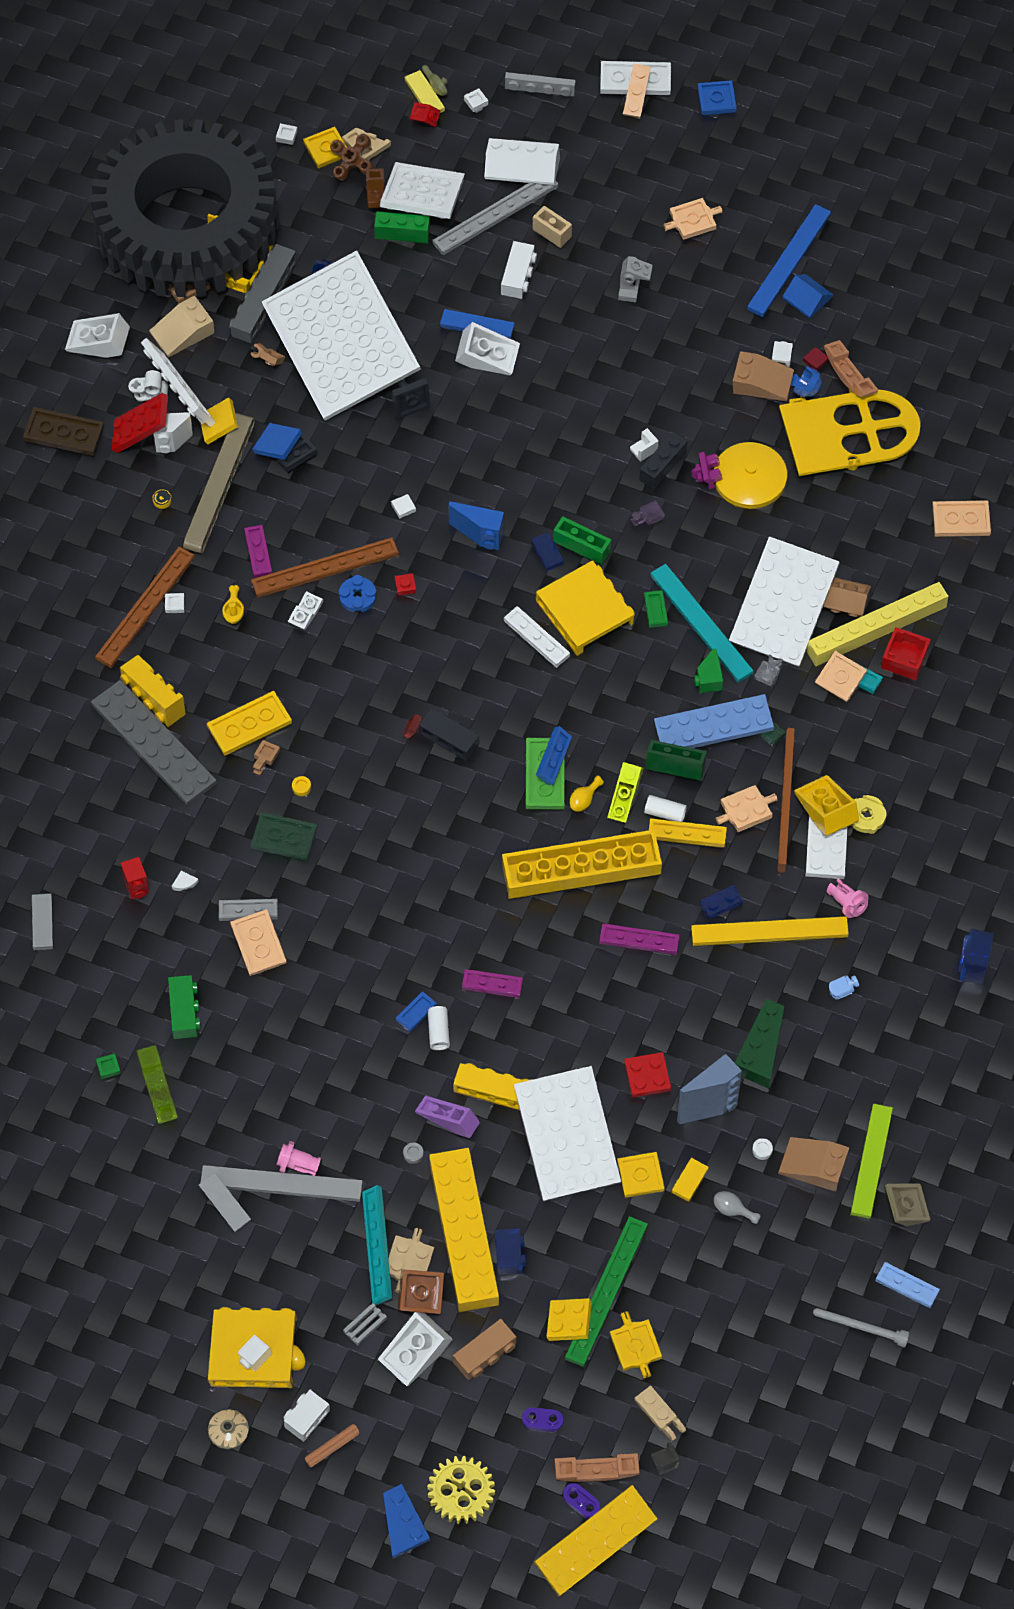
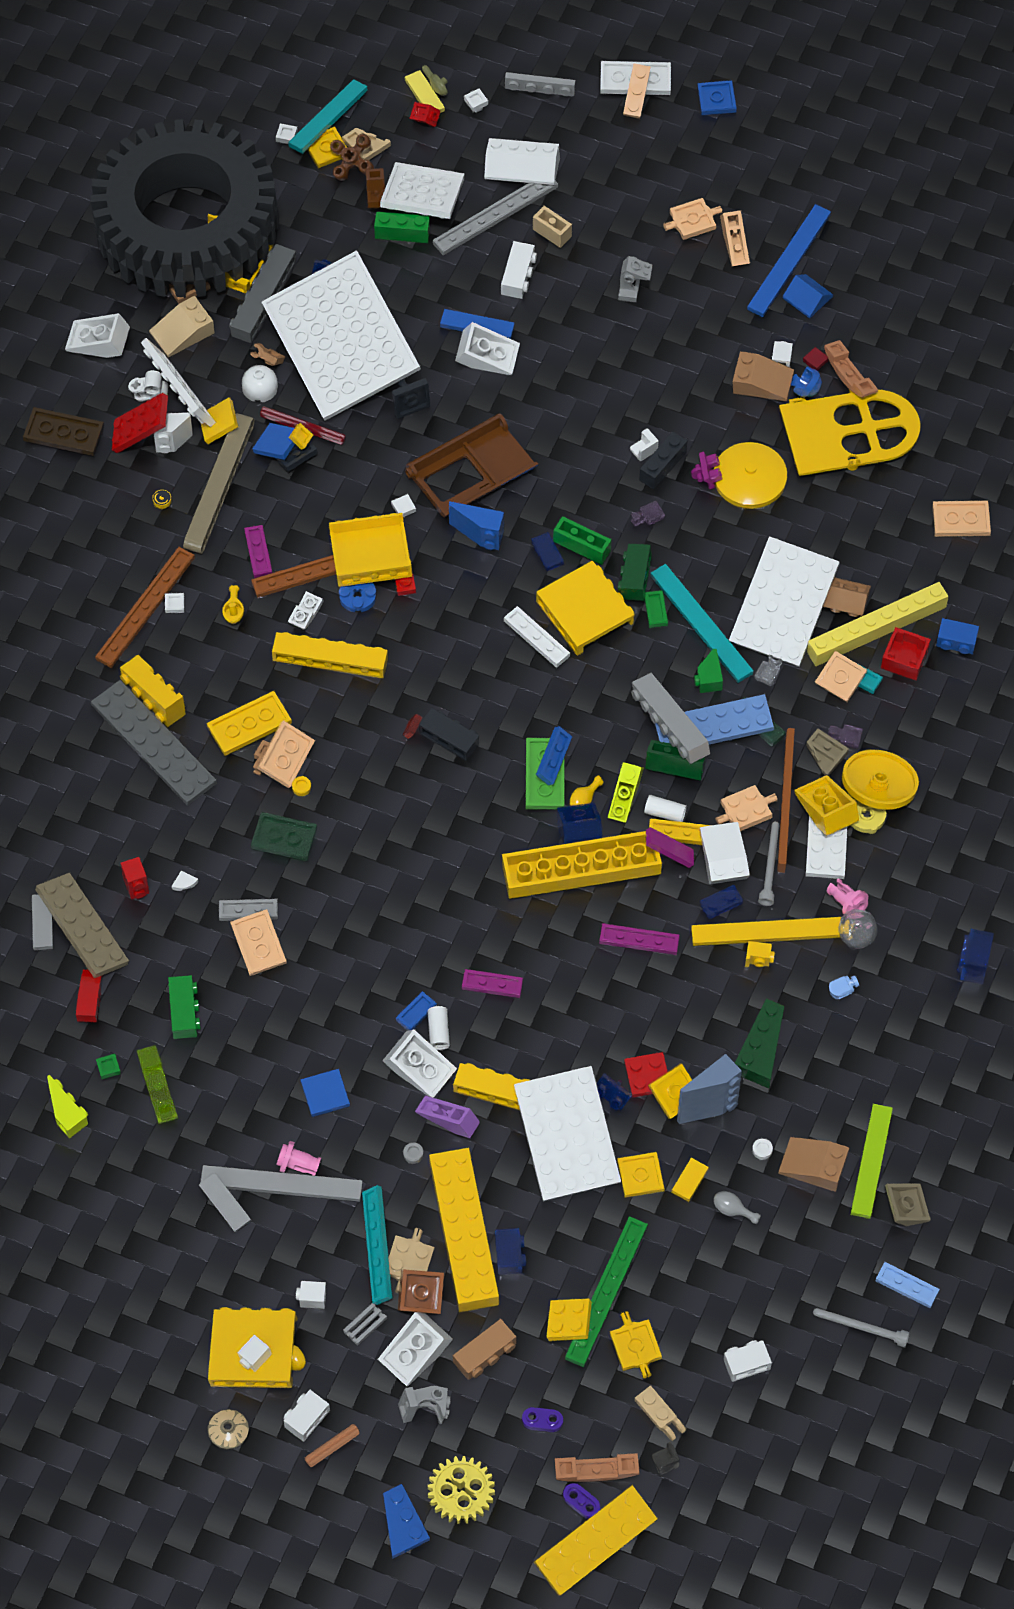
(67, 1114): none -> neon yellow slope
(82, 925): none -> dark tan plate
(88, 997): none -> red slope
(259, 383): none -> white cylinder
(285, 754): none -> light nougat tile
(292, 421): none -> dark red axle
(300, 436): none -> yellow tile
(312, 1294): none -> white brick
(325, 1092): none -> blue tile
(327, 116): none -> teal tile
(330, 655): none -> yellow brick
(370, 549): none -> yellow panel
(414, 1399): none -> light grey tile
(419, 1063): none -> white slope
(489, 450): none -> reddish brown piece
(579, 823): none -> clear blue brick
(613, 1092): none -> clear blue hips
(635, 571): none -> dark green brick
(667, 1089): none -> yellow plate
(669, 847): none -> magenta tile
(670, 718): none -> light grey brick
(724, 853): none -> white slope
(735, 238): none -> light nougat slope
(747, 1360): none -> white brick
(759, 954): none -> yellow brick
(766, 896): none -> light grey piece
(826, 751): none -> dark tan wing
(848, 736): none -> clear purple plate
(857, 928): none -> clear cylinder
(880, 779): none -> yellow dish
(957, 636): none -> blue brick

